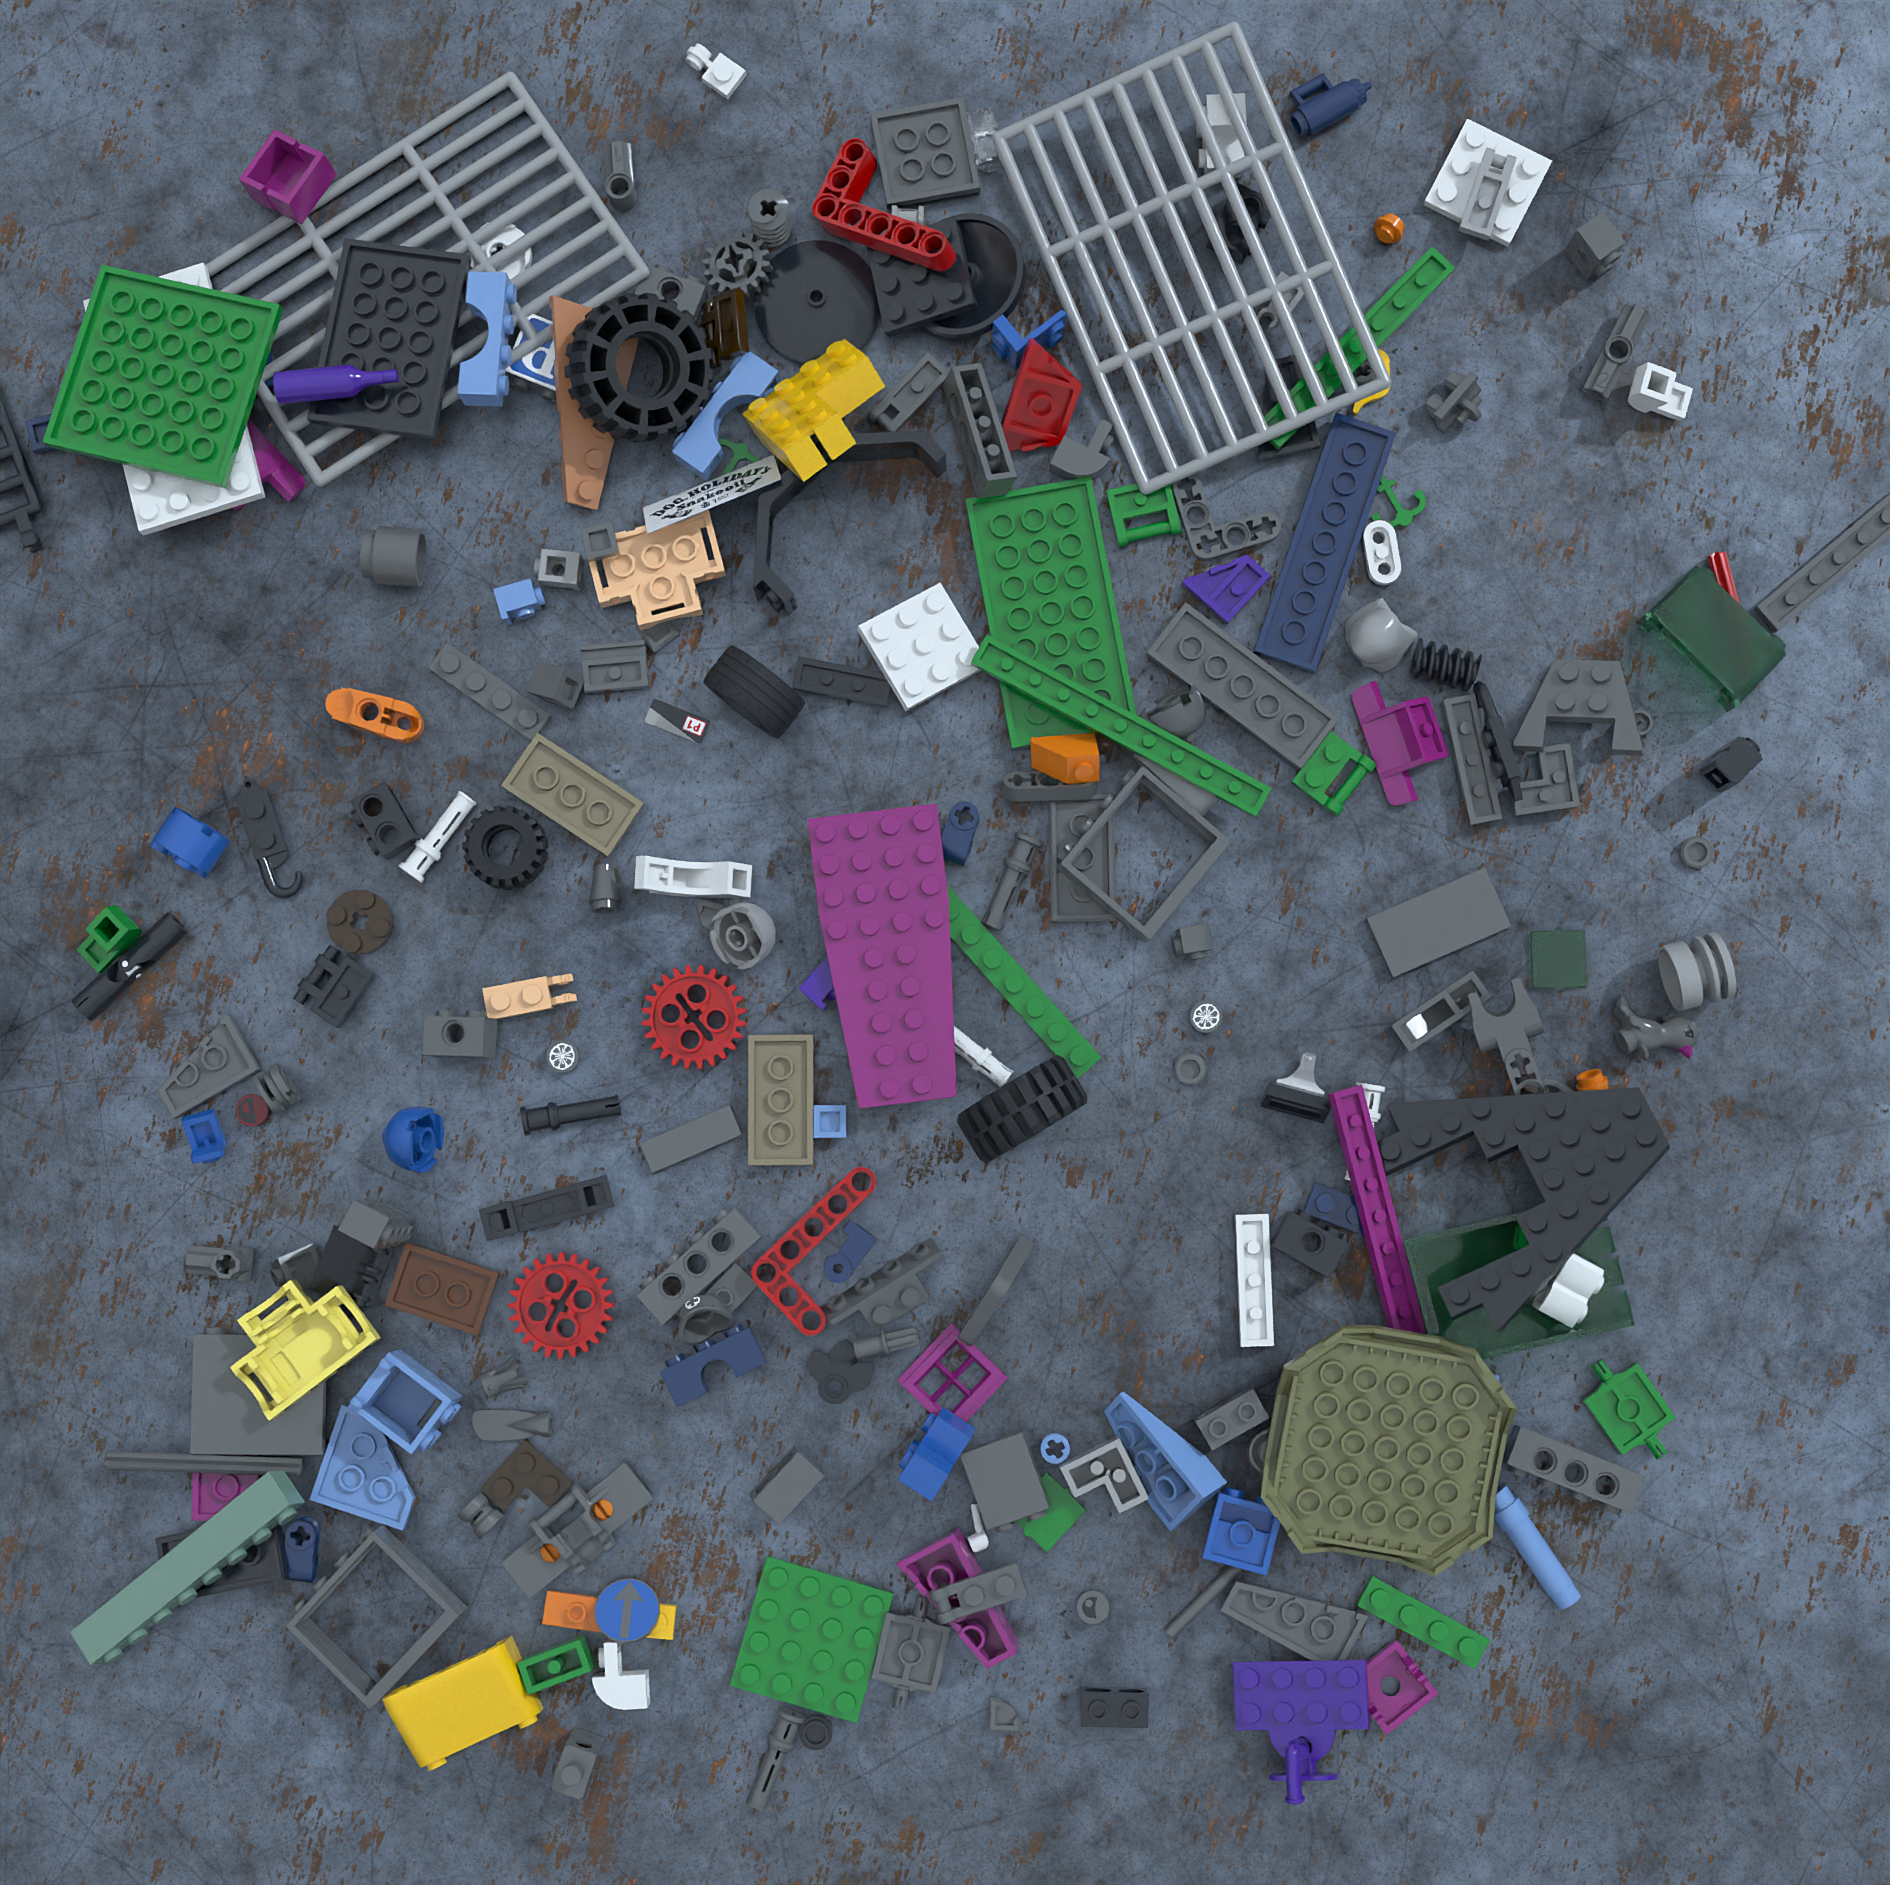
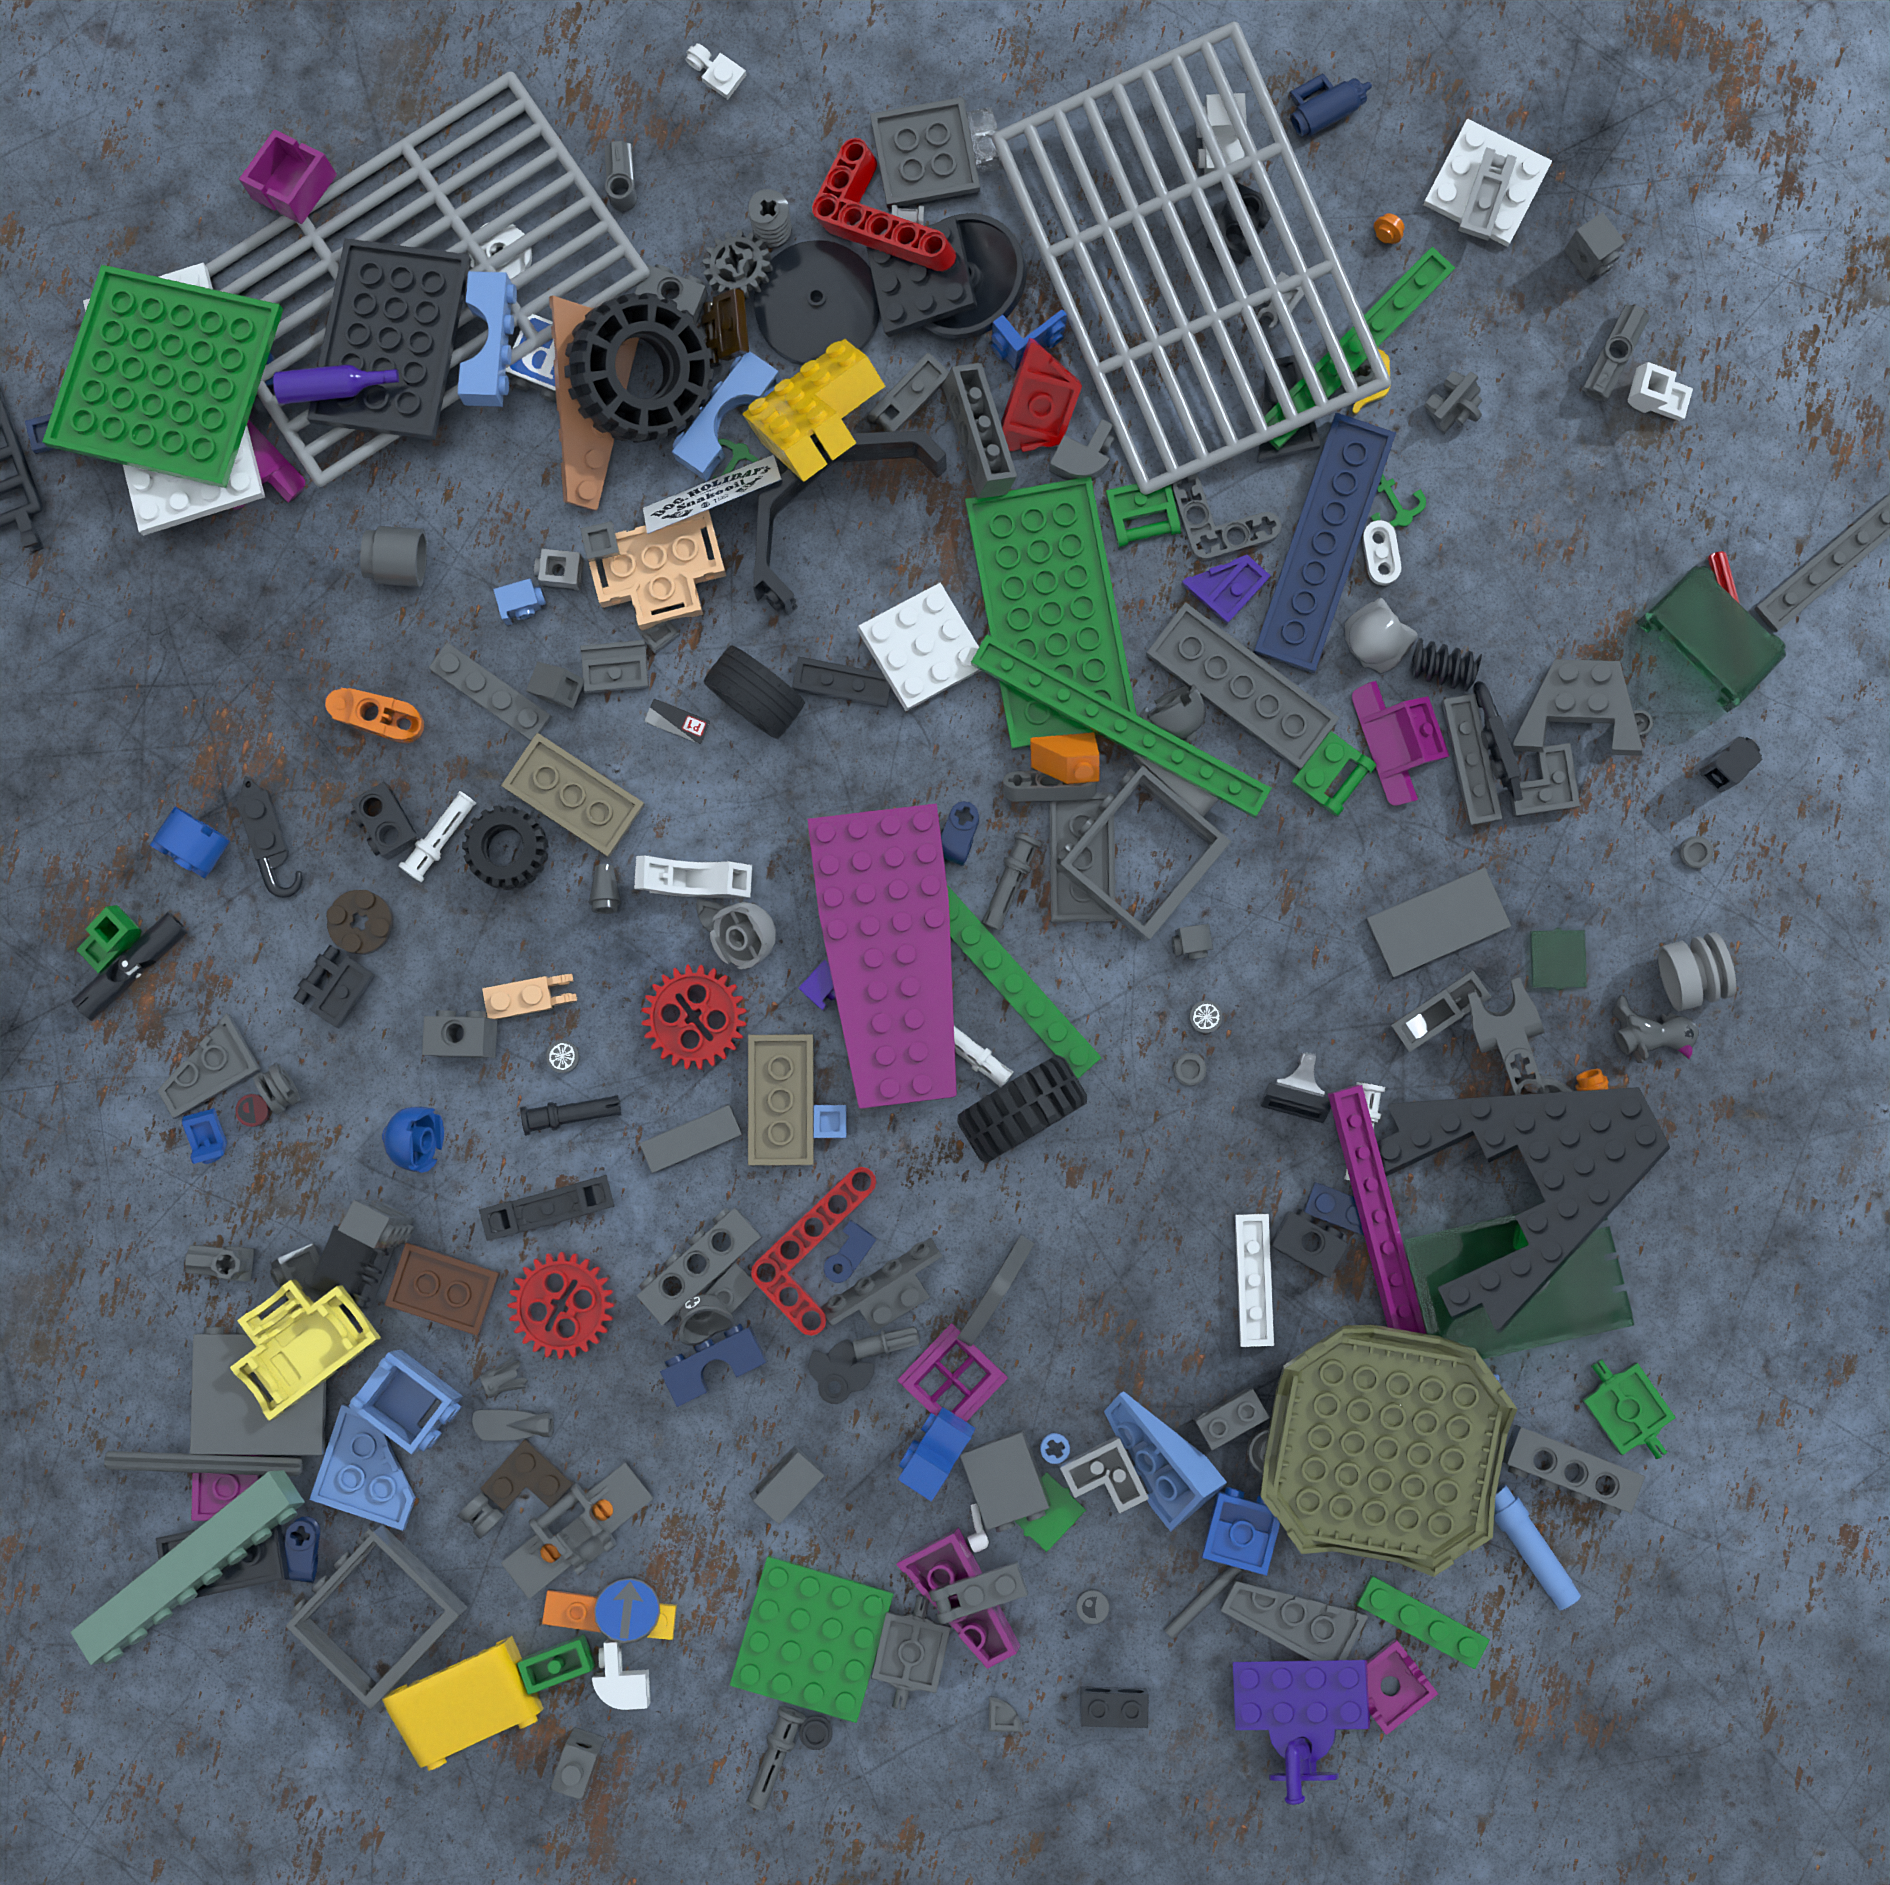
(1570, 1290): white brick -> none

